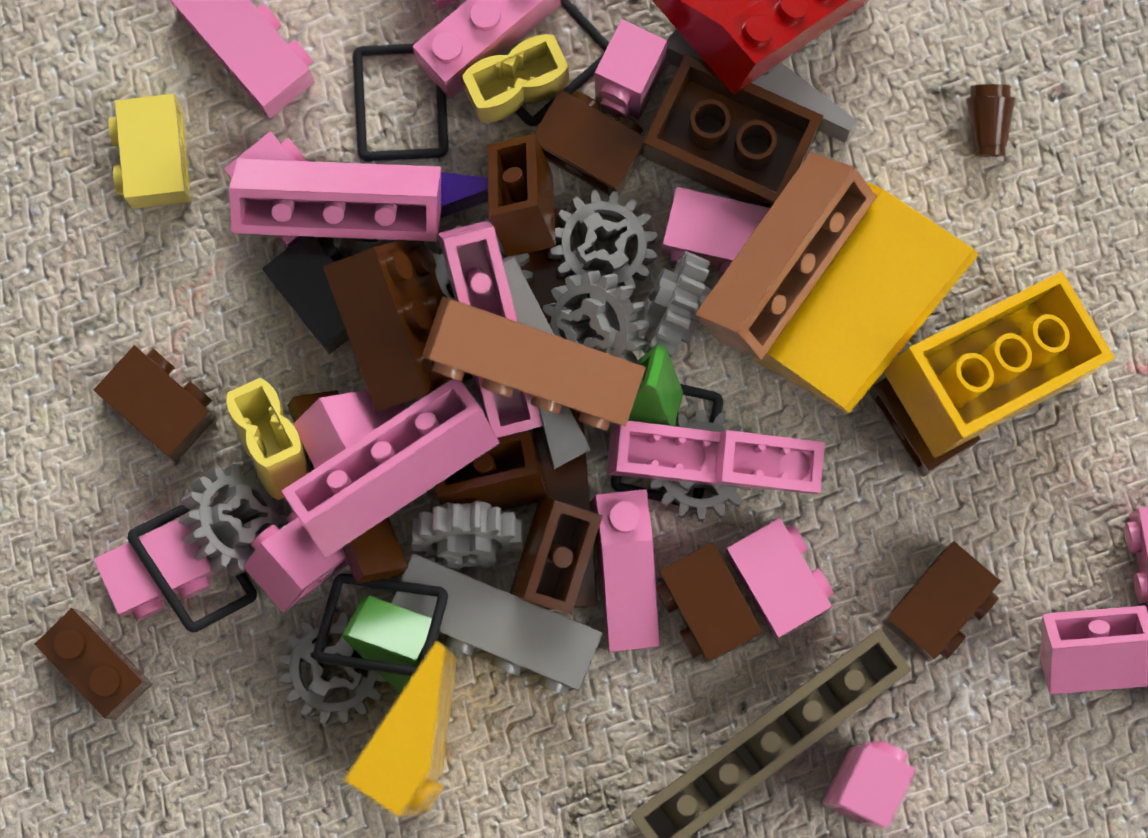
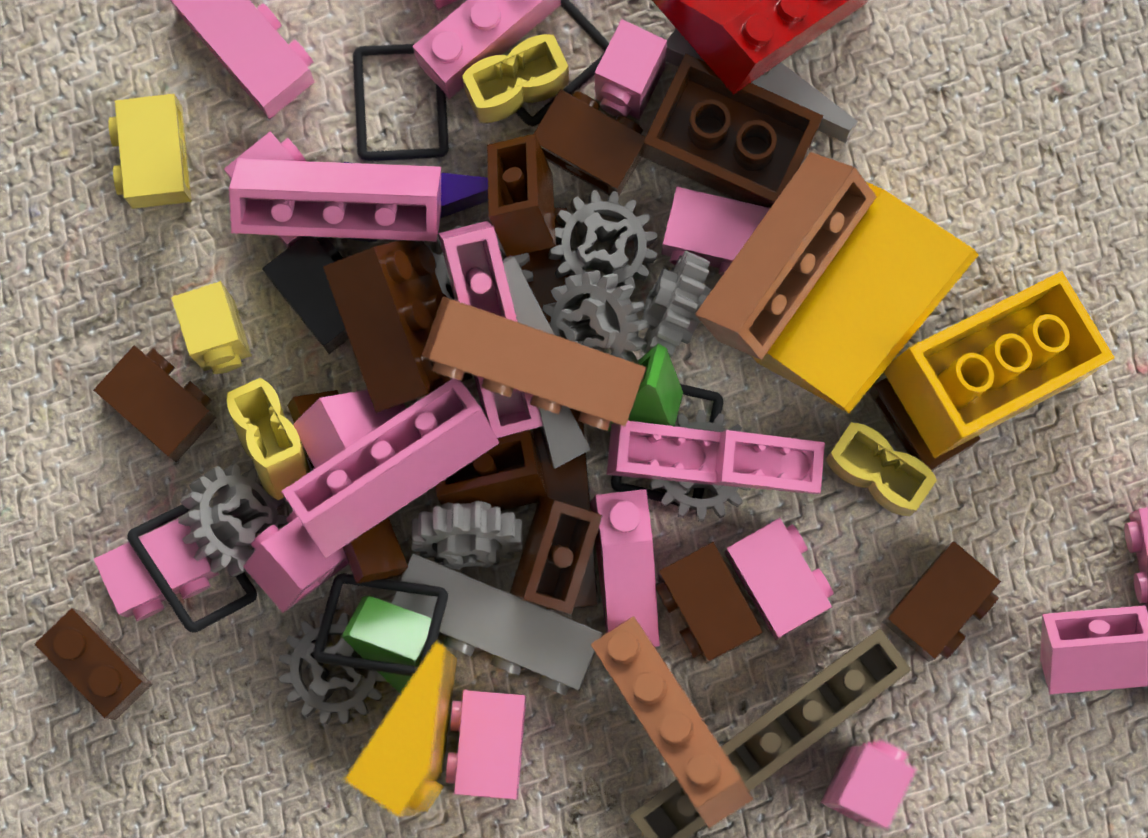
(212, 328): none -> light yellow brick
(488, 744): none -> bright pink brick
(672, 722): none -> nougat brick
(892, 477): none -> light yellow brick
(990, 118): reddish brown cone -> none

